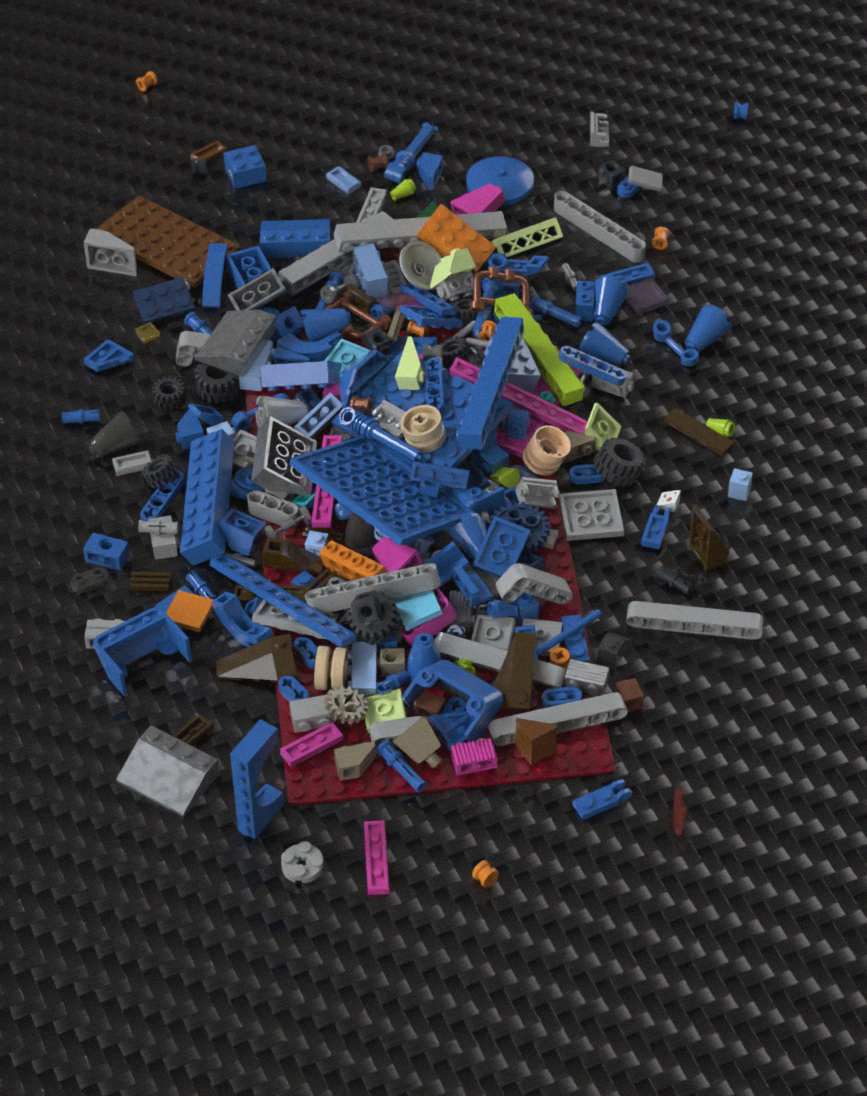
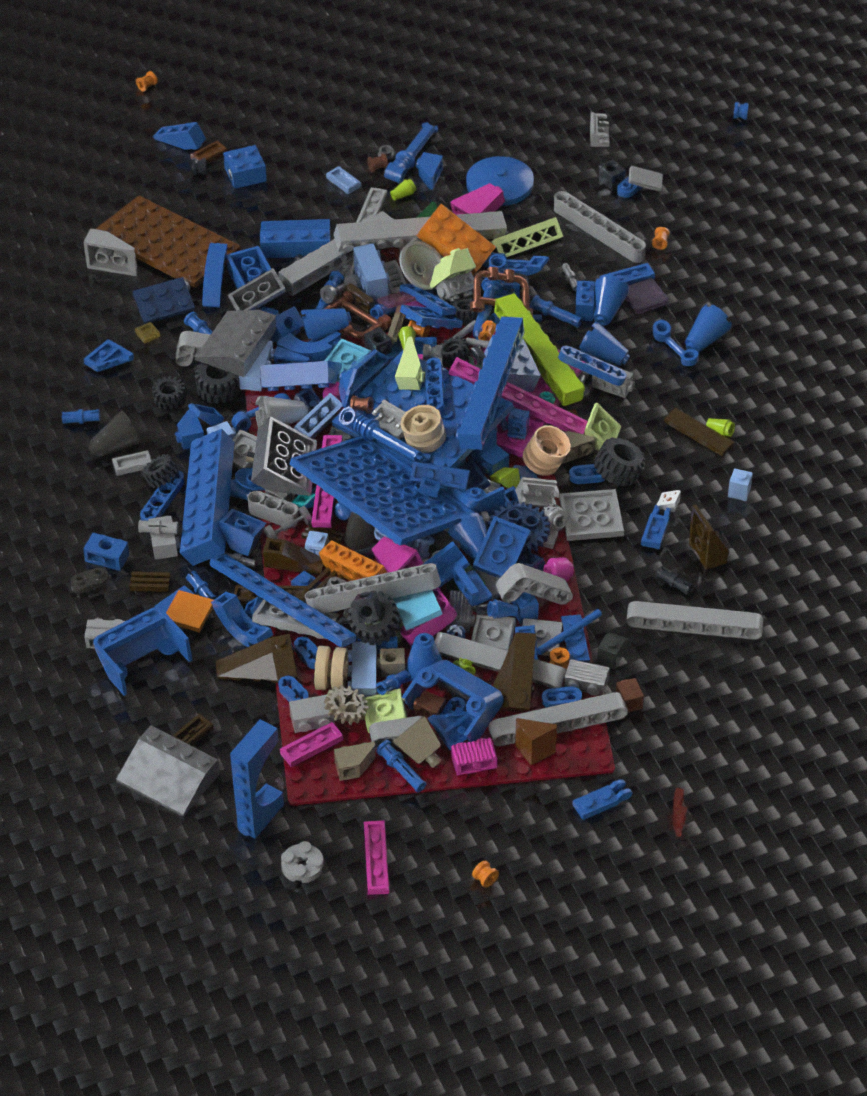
(182, 136): none -> blue slope
(404, 333): none -> lime cone
(556, 516): none -> light grey head
(560, 567): none -> dark pink head

